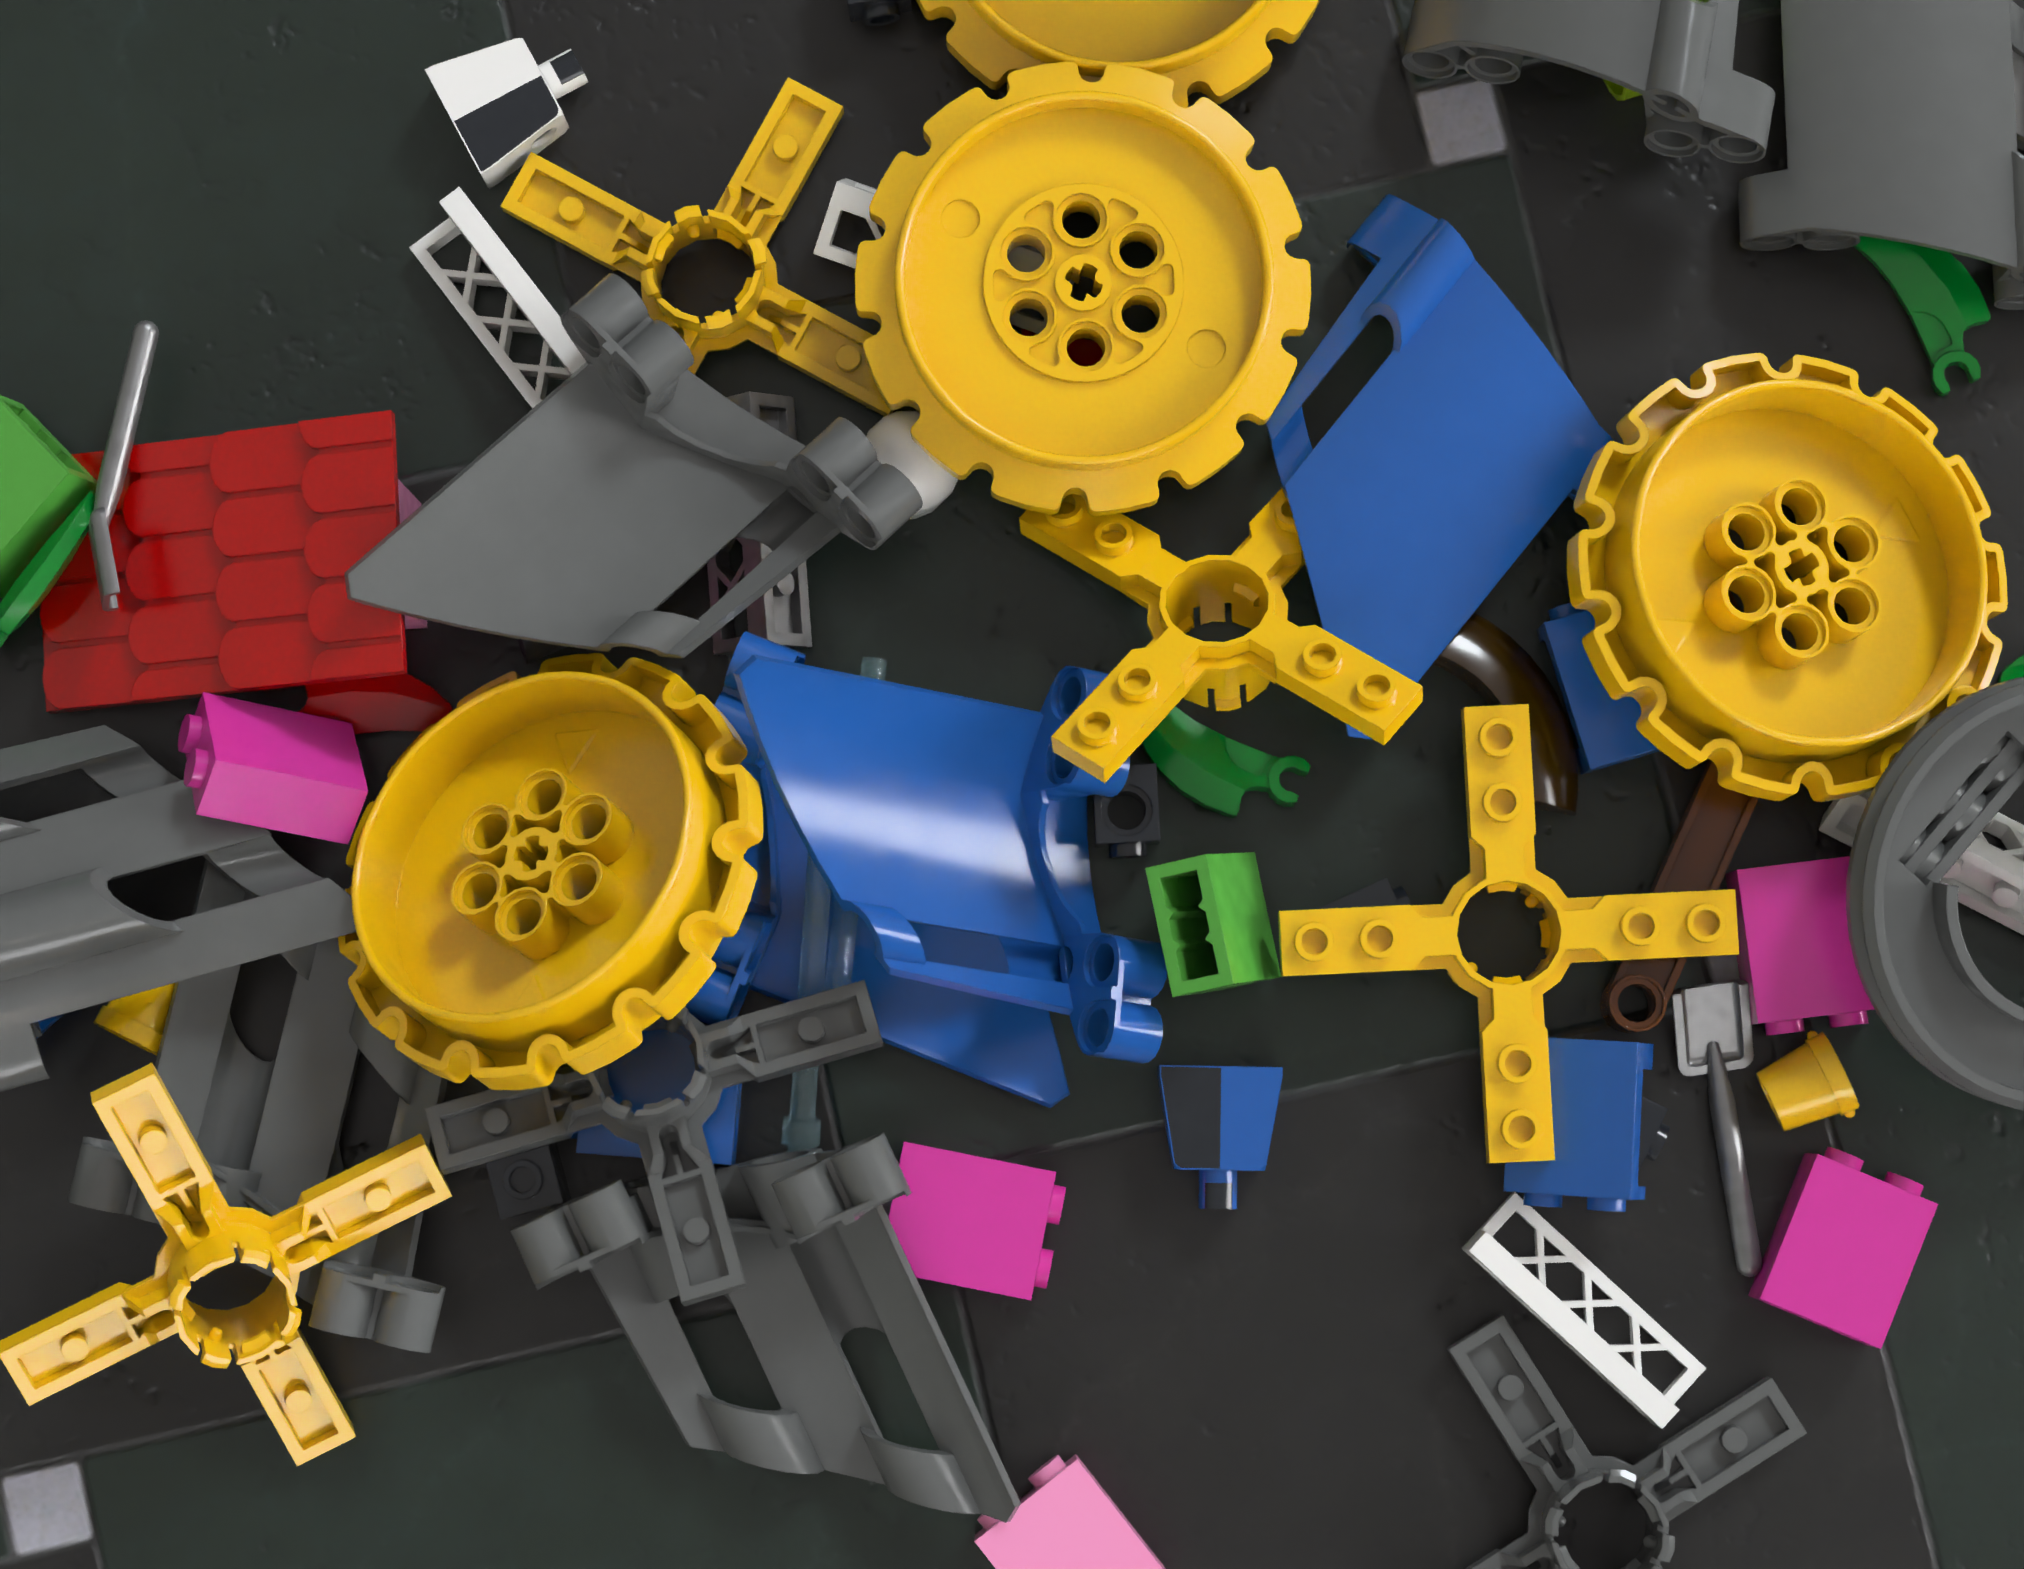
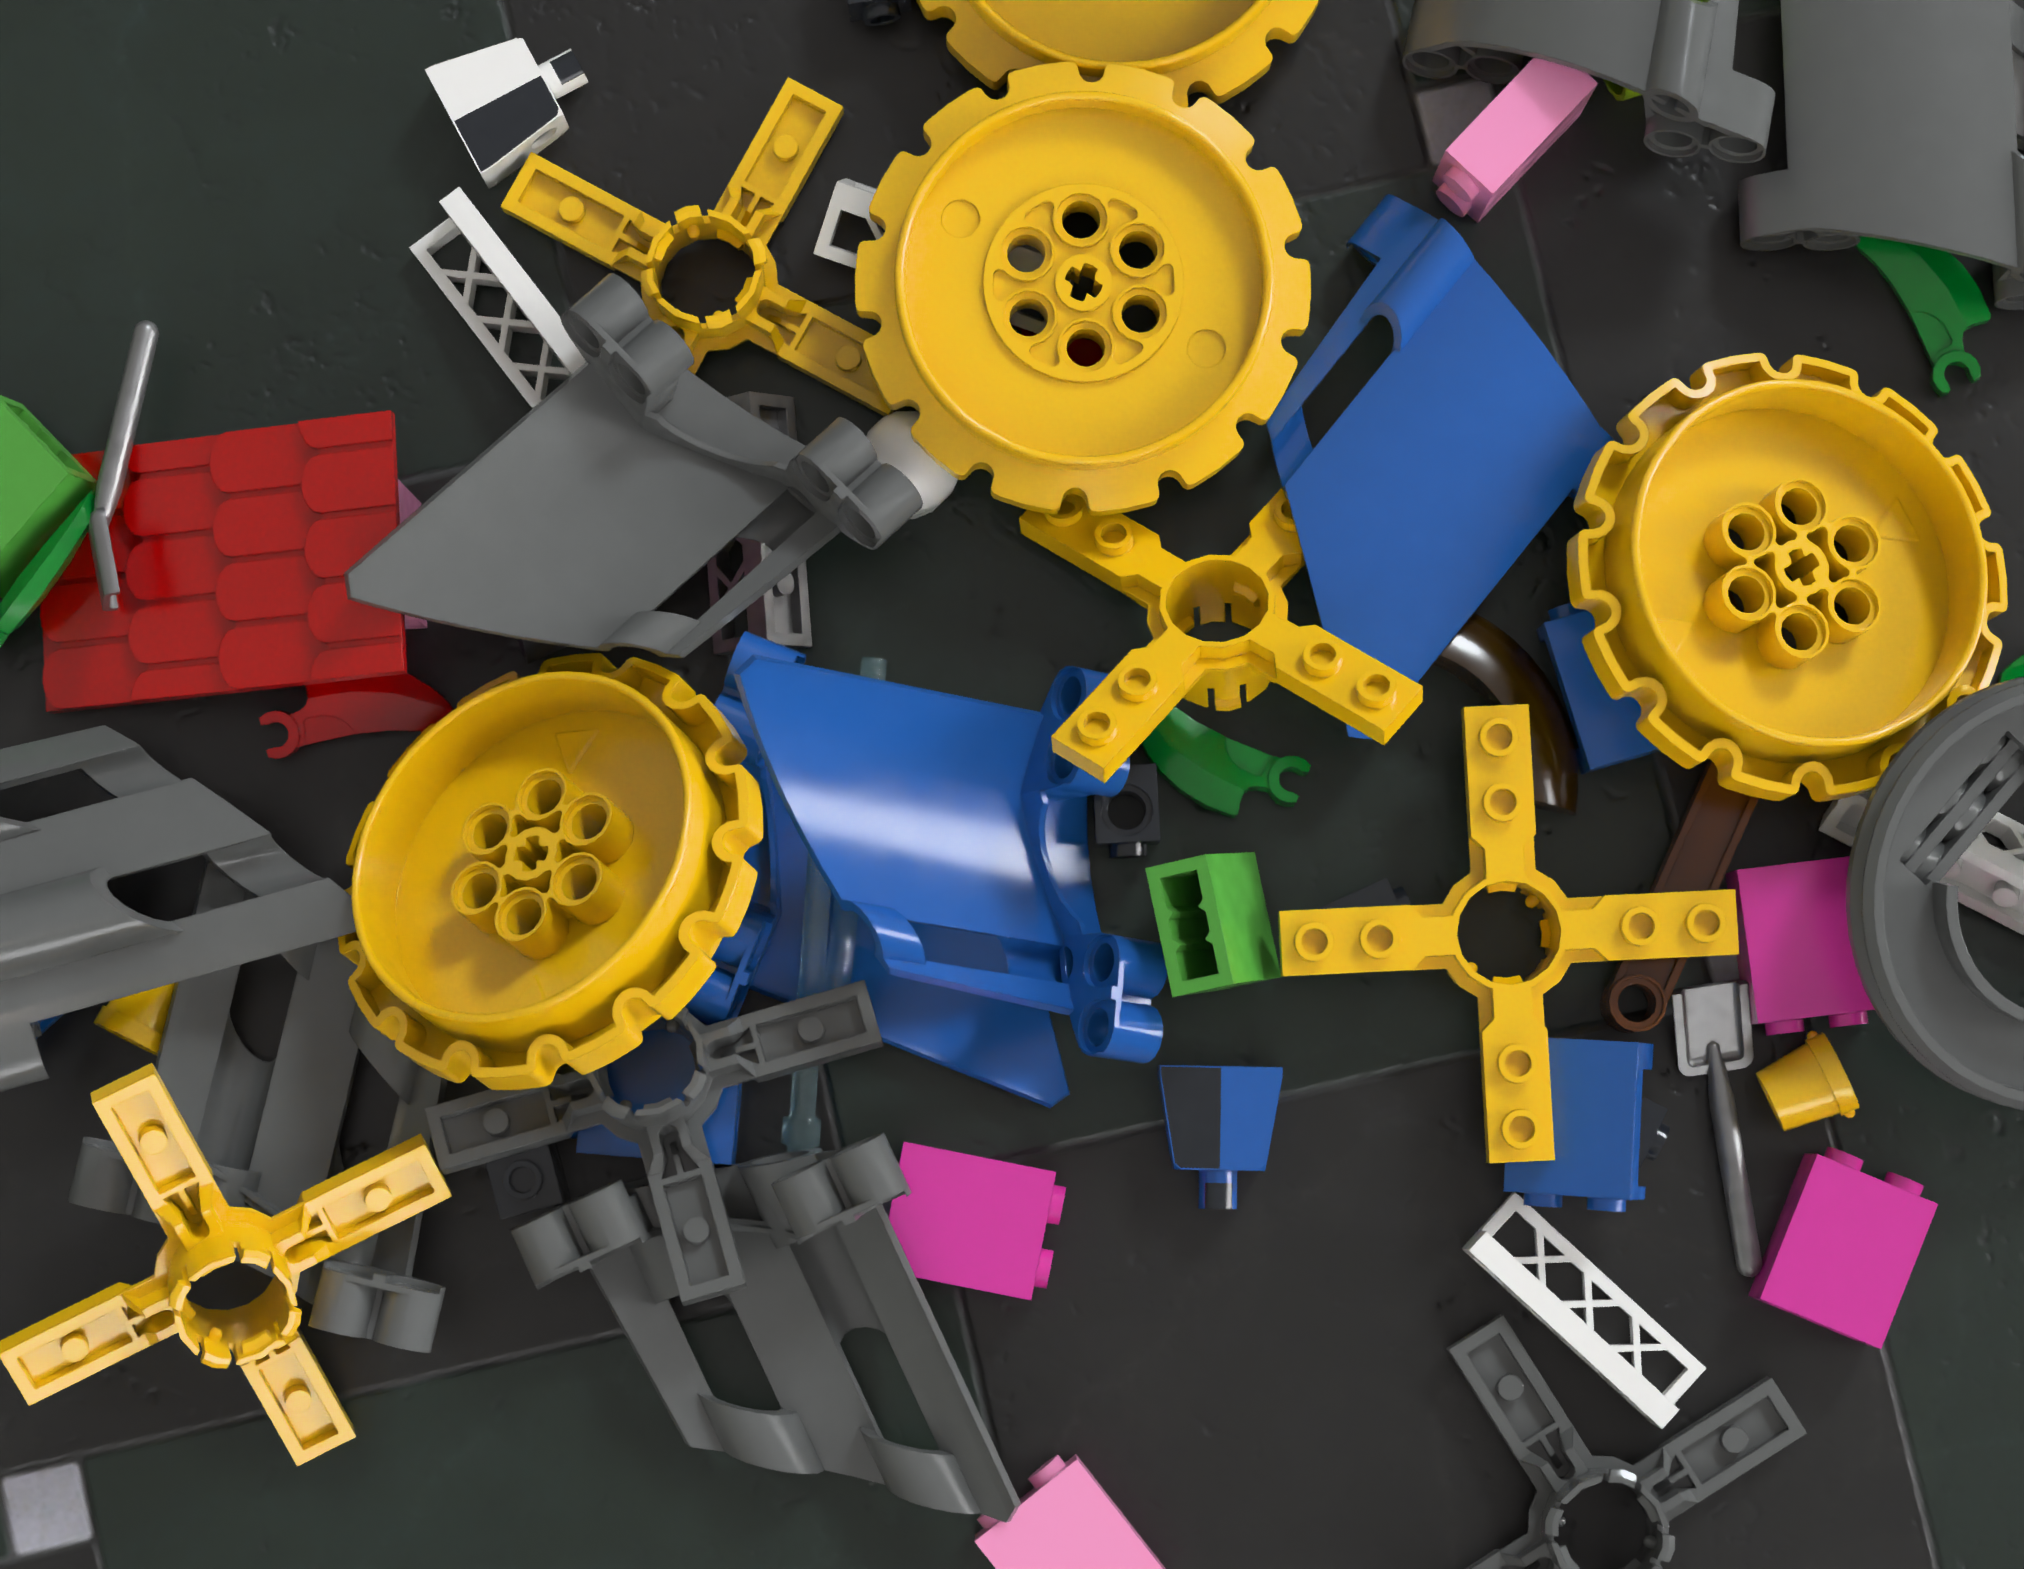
(273, 768): dark pink brick -> none
(1510, 136): none -> bright pink brick

